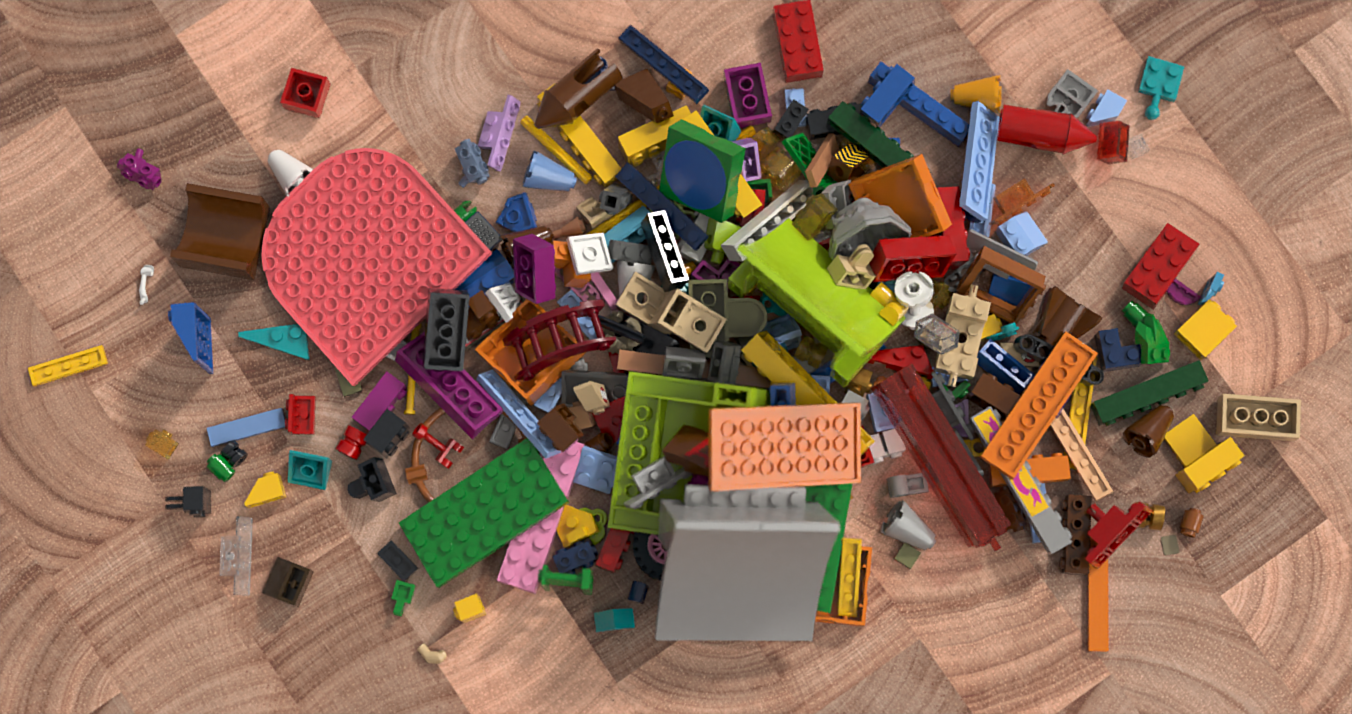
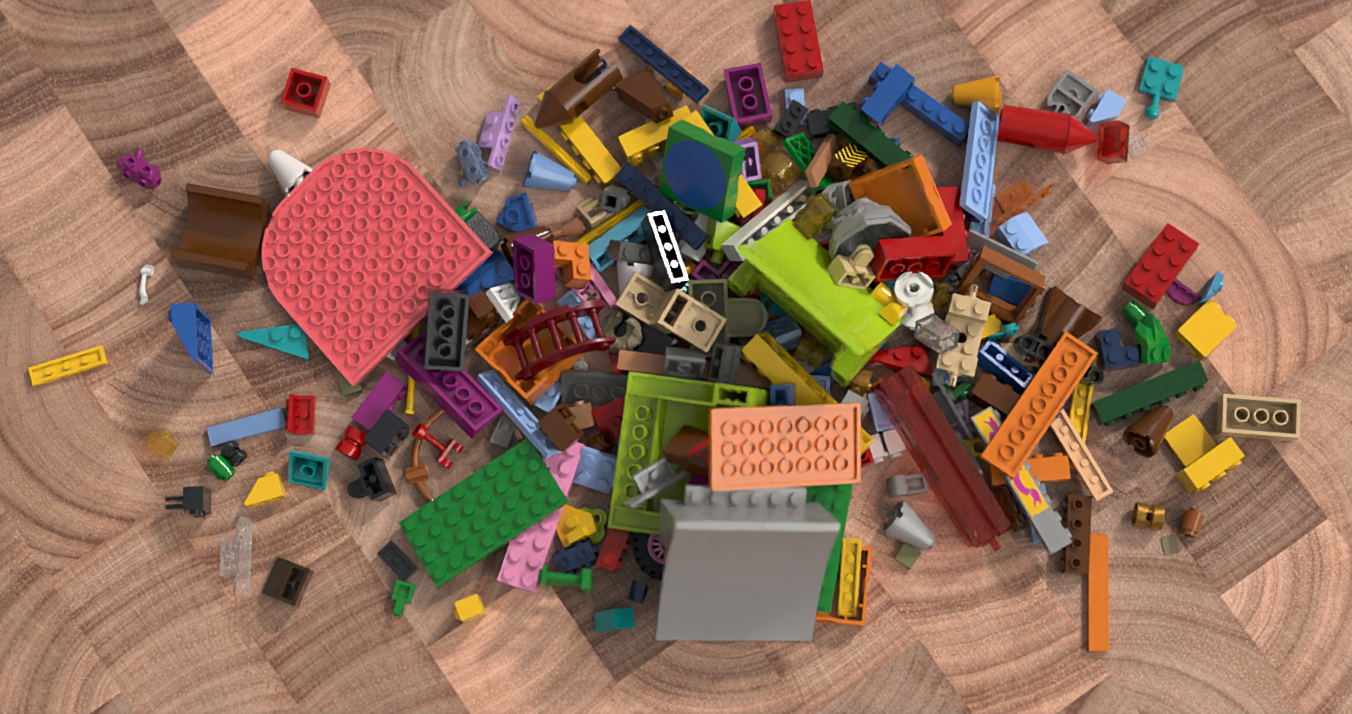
(432, 656): tan arm -> none
(589, 253): white plate -> none
(592, 397): tan slope -> none
(622, 329): black axle -> none
(1113, 529): red brick -> none

